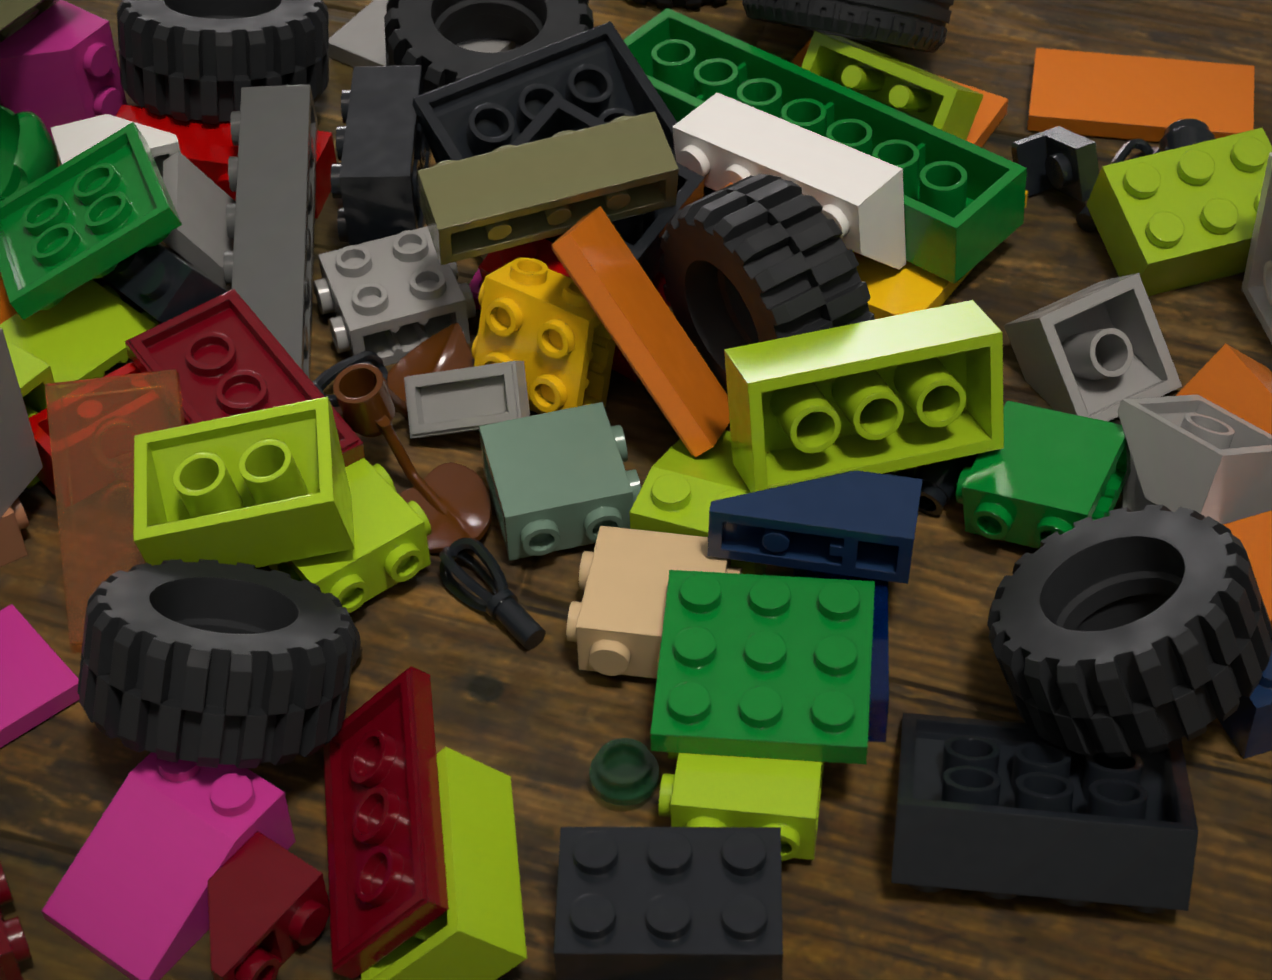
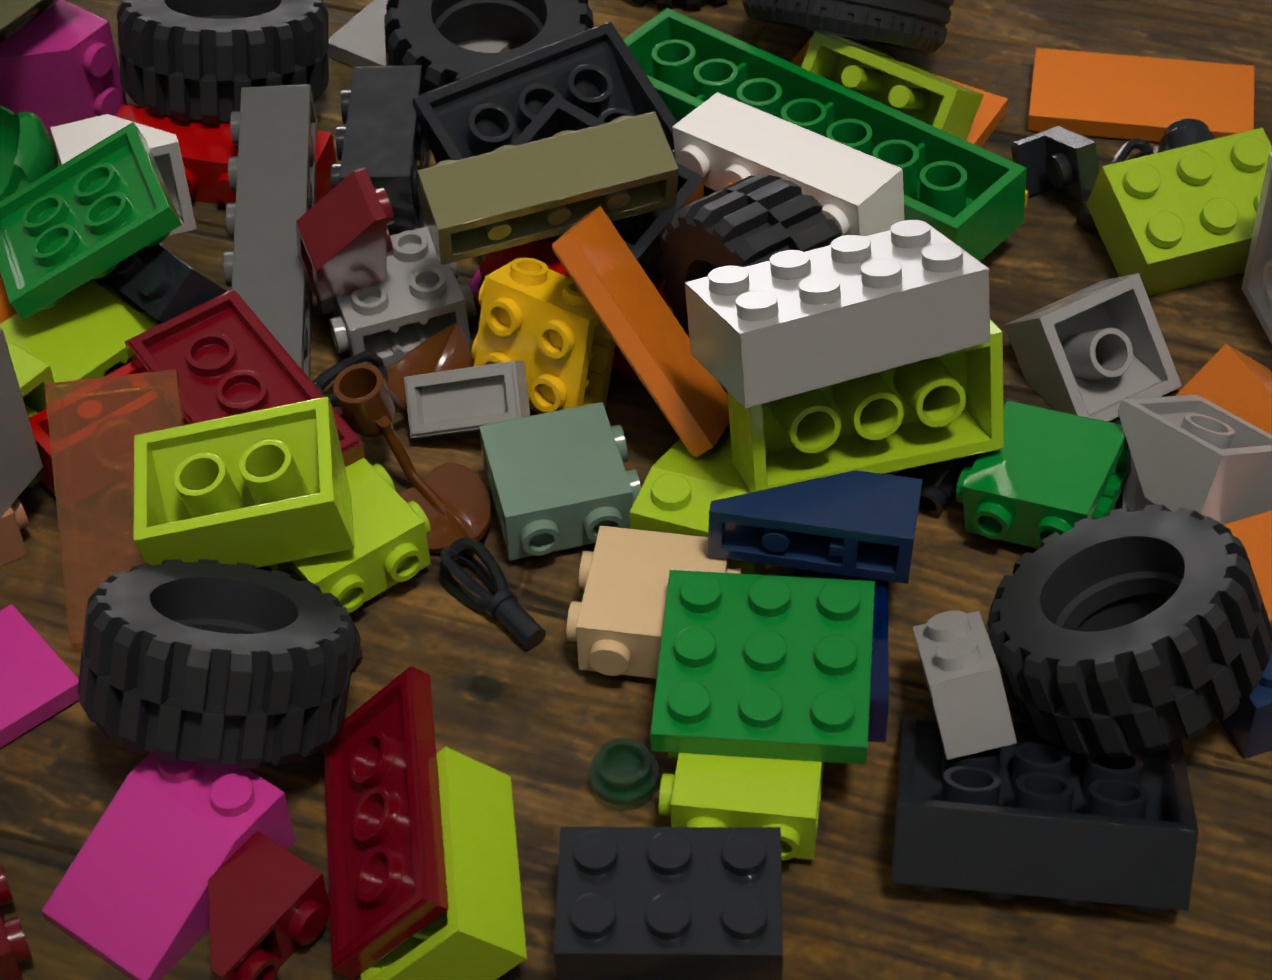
(203, 217): light grey tile -> none
(346, 237): none -> dark red slope
(837, 312): none -> light grey brick
(964, 683): none -> light grey brick

